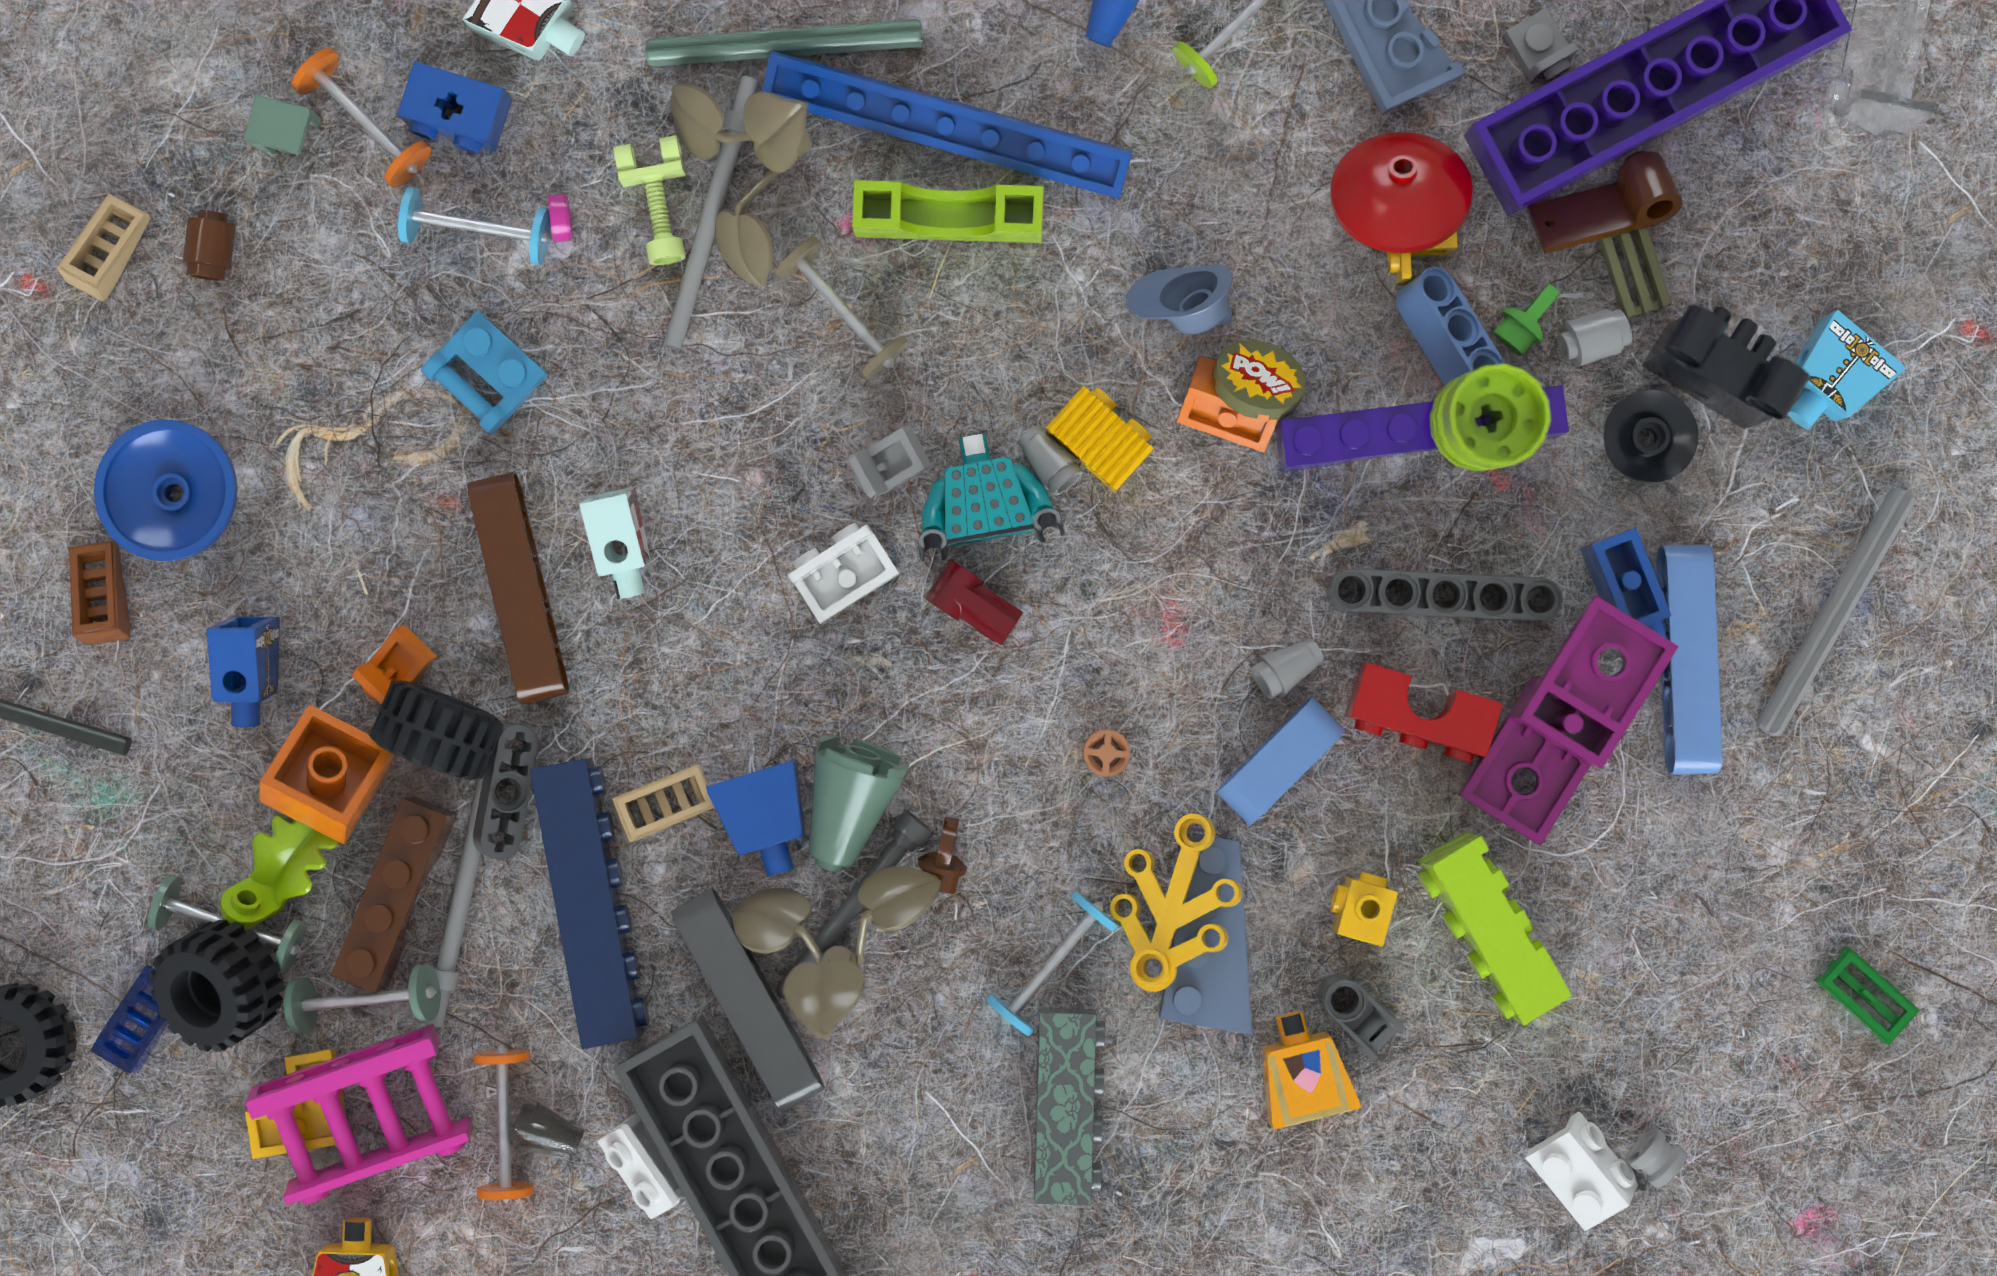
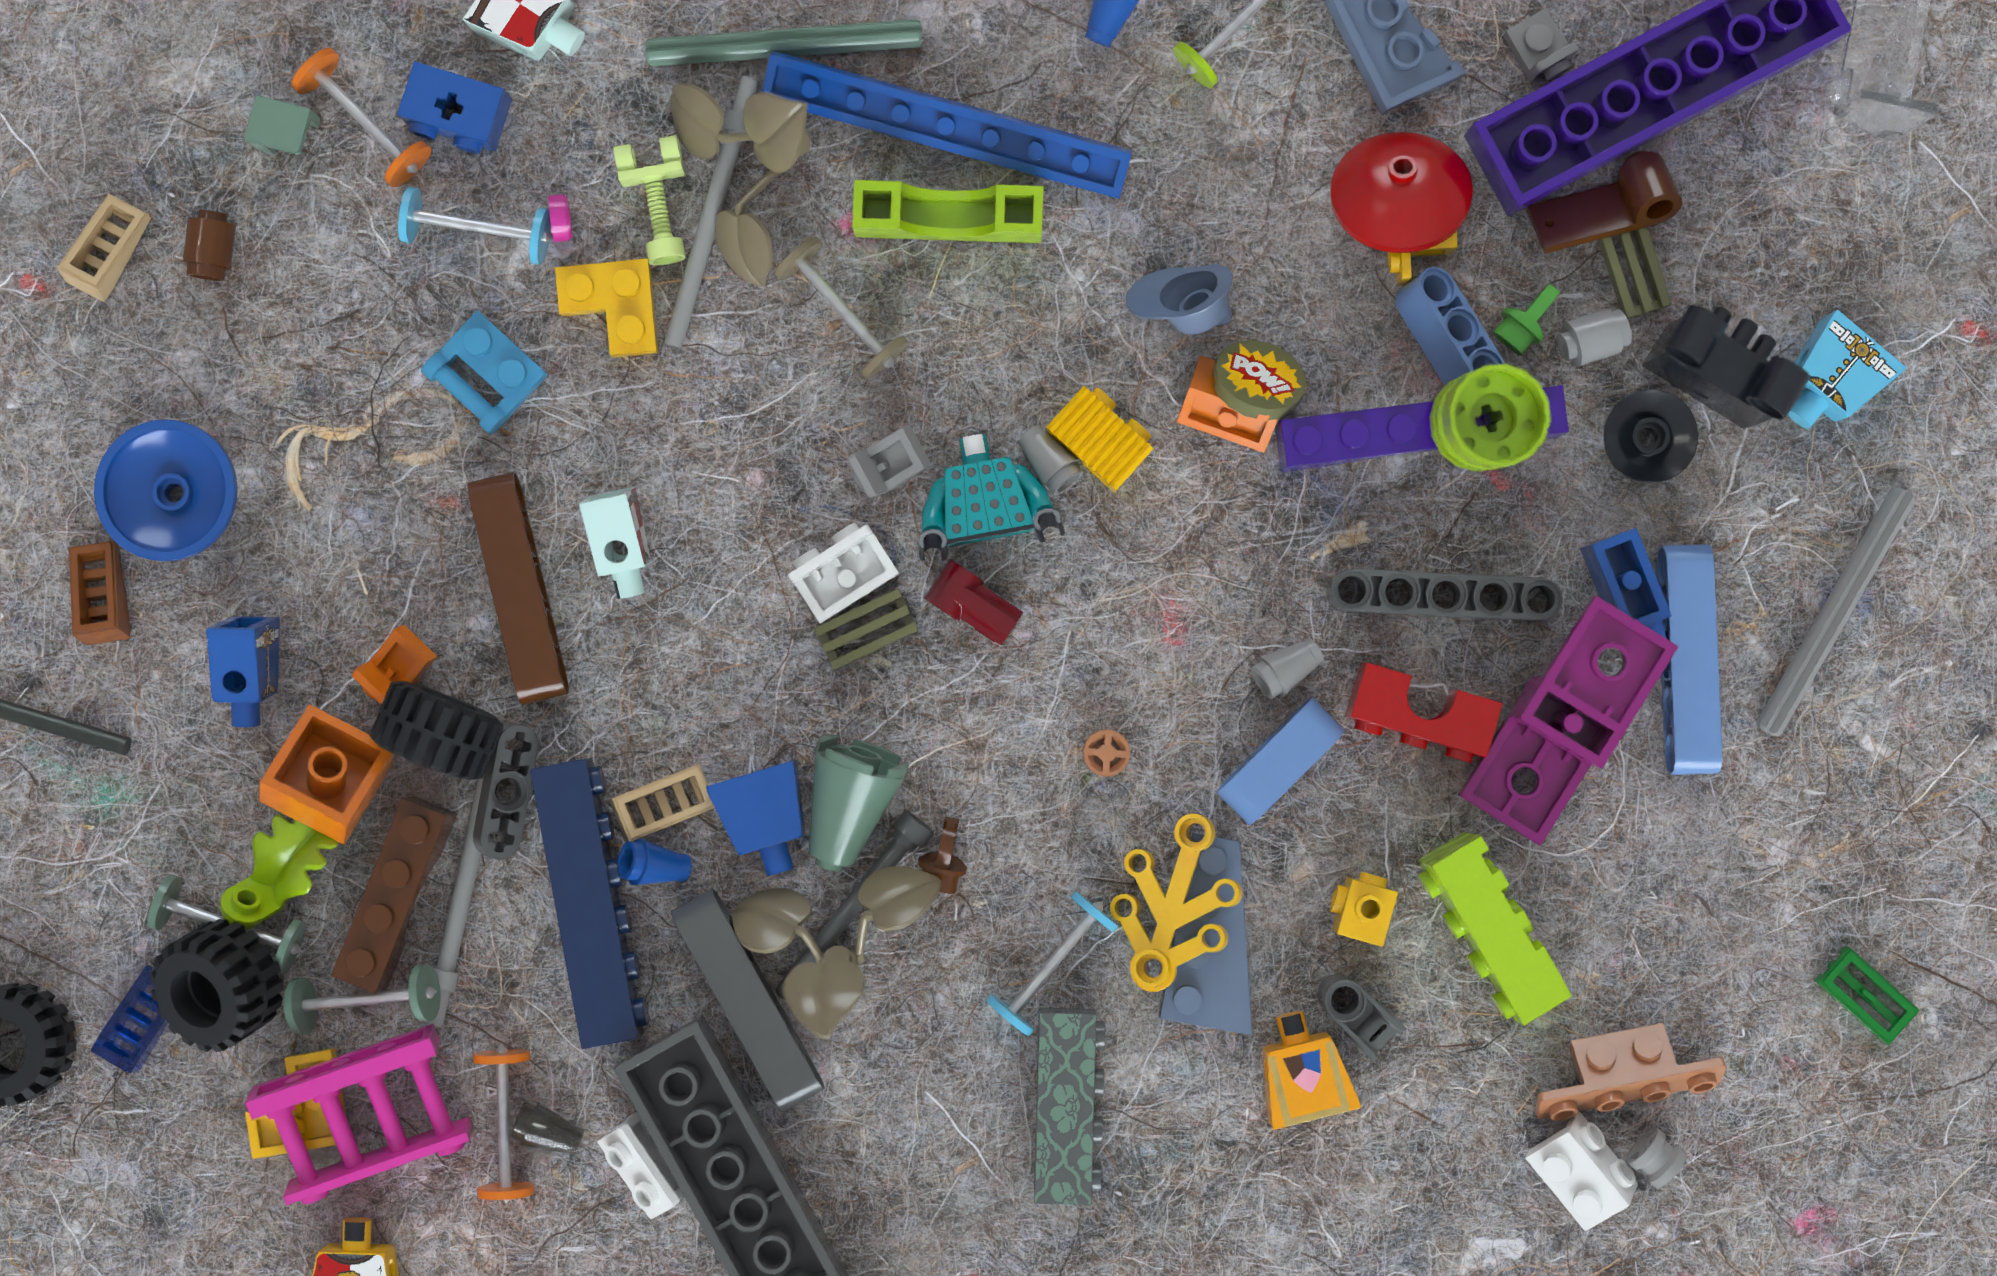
(622, 292): none -> yellow plate
(649, 863): none -> blue cone
(830, 645): none -> olive tile
(1626, 1069): none -> nougat bracket

